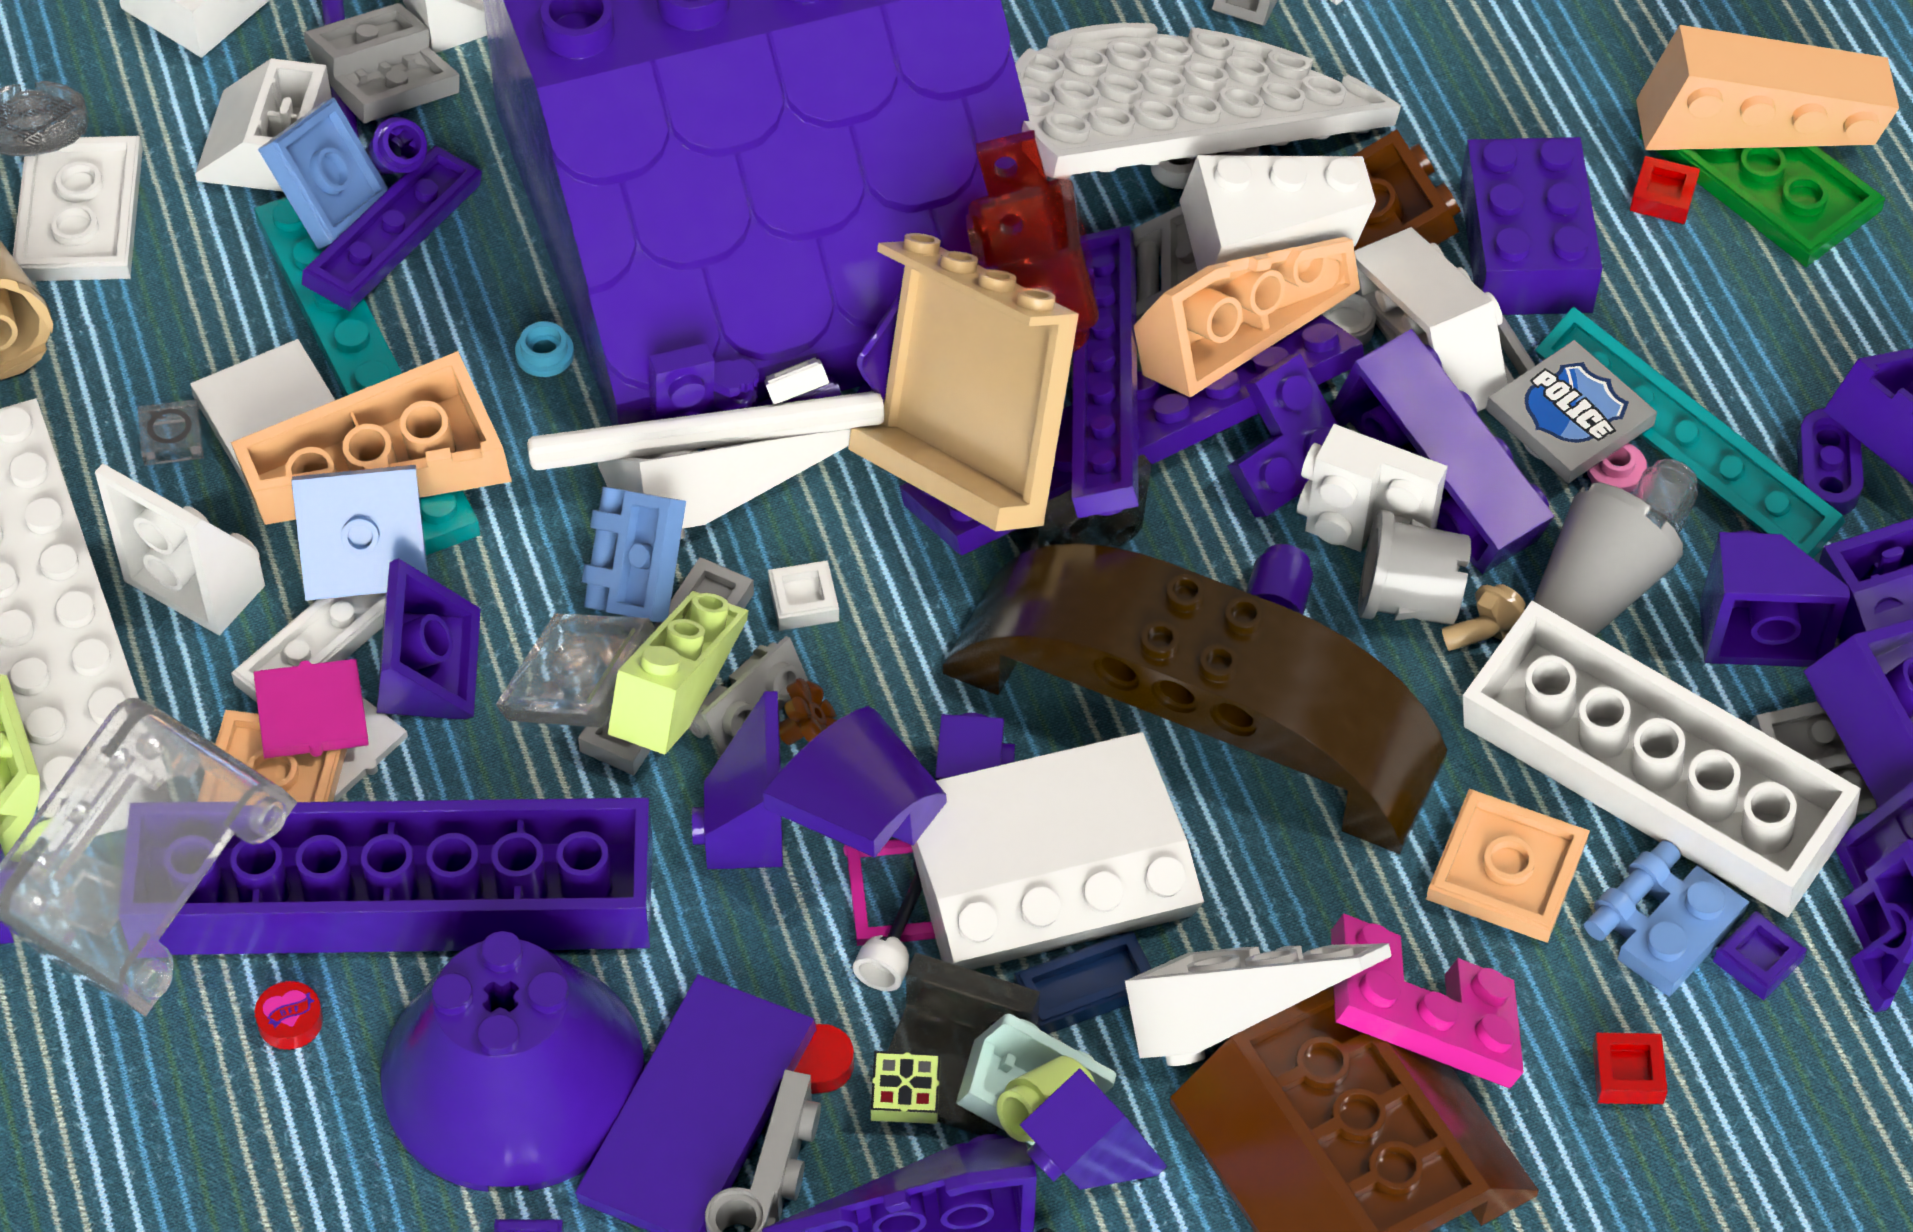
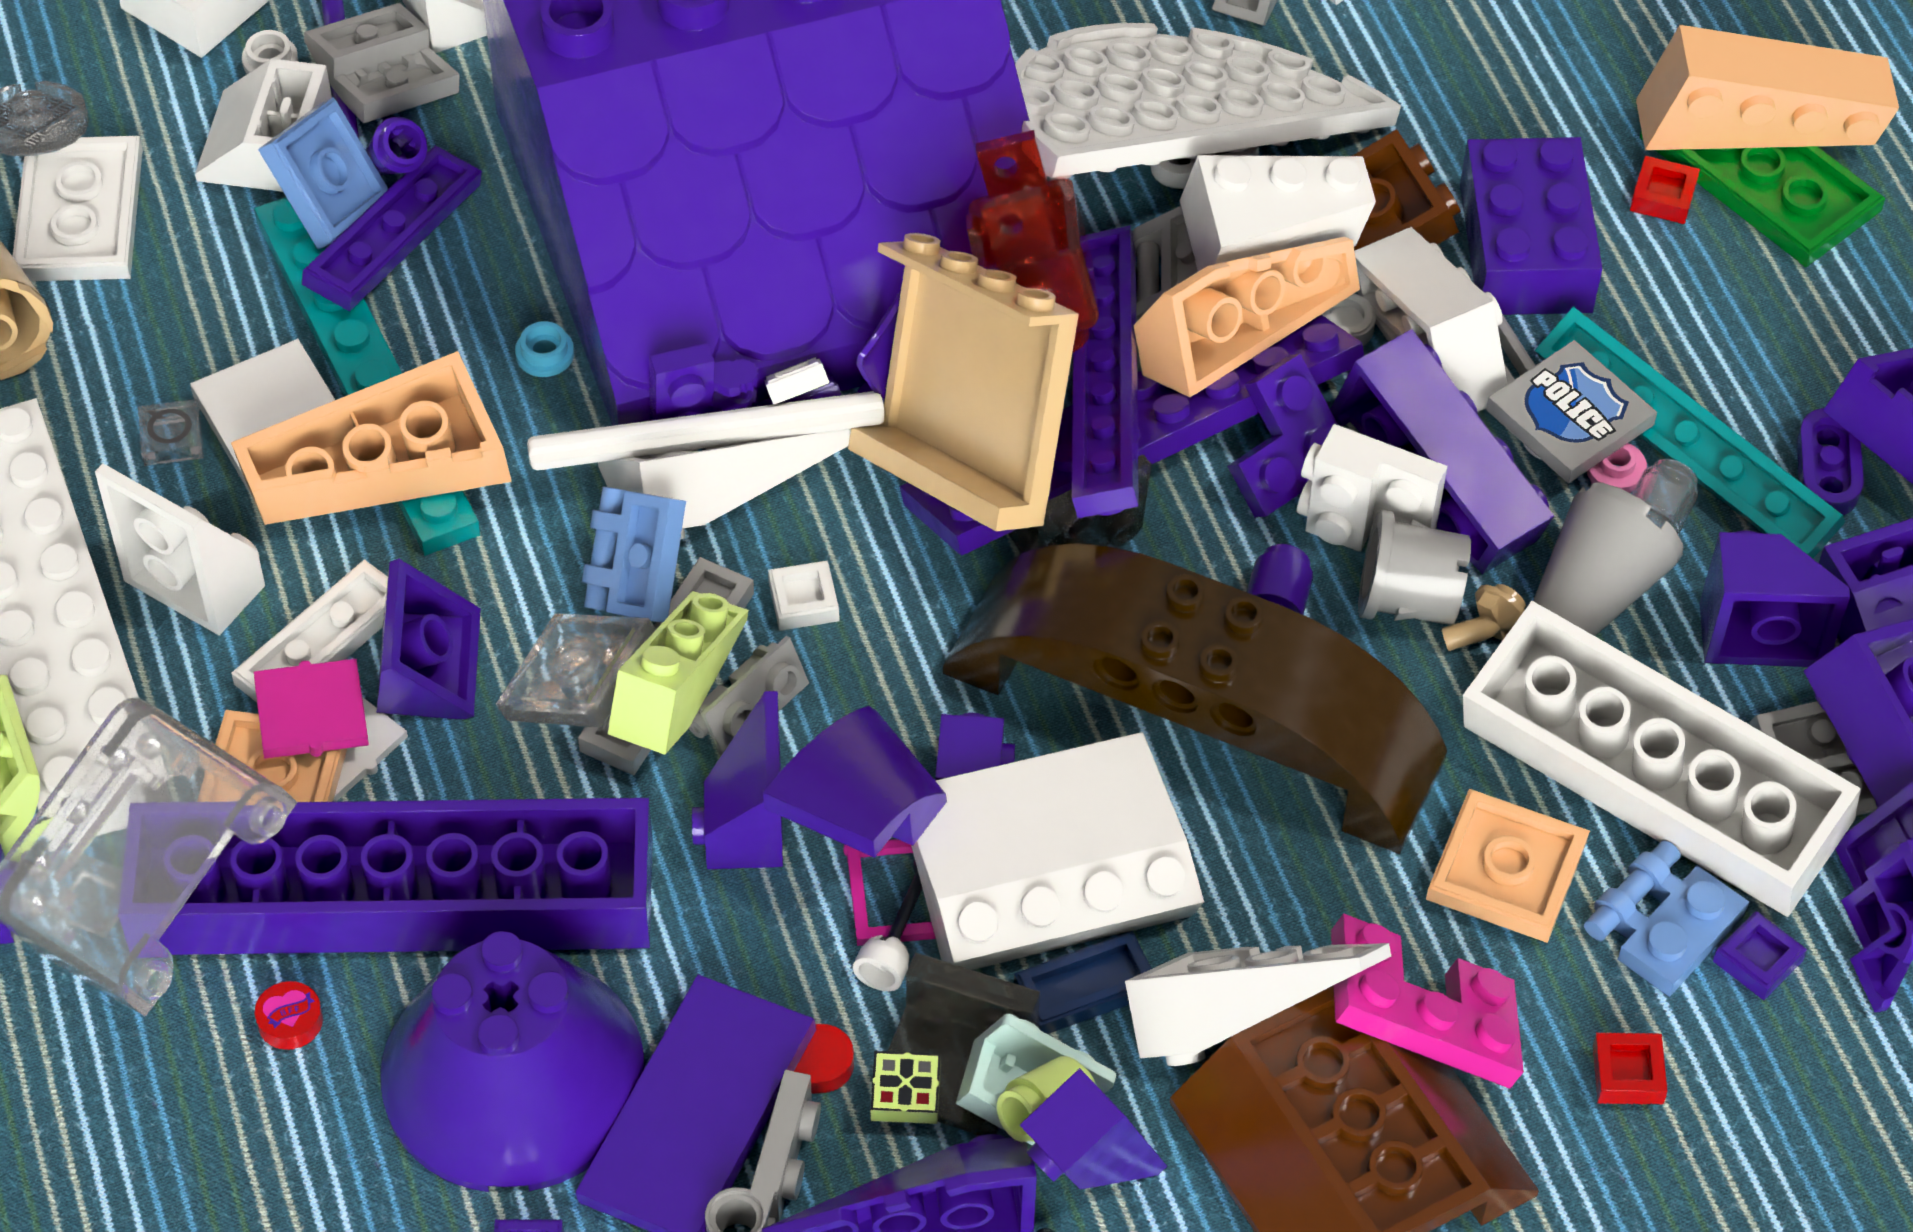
(267, 45): none -> white plate
(355, 526): plate -> none
(805, 712): reddish brown plant -> none

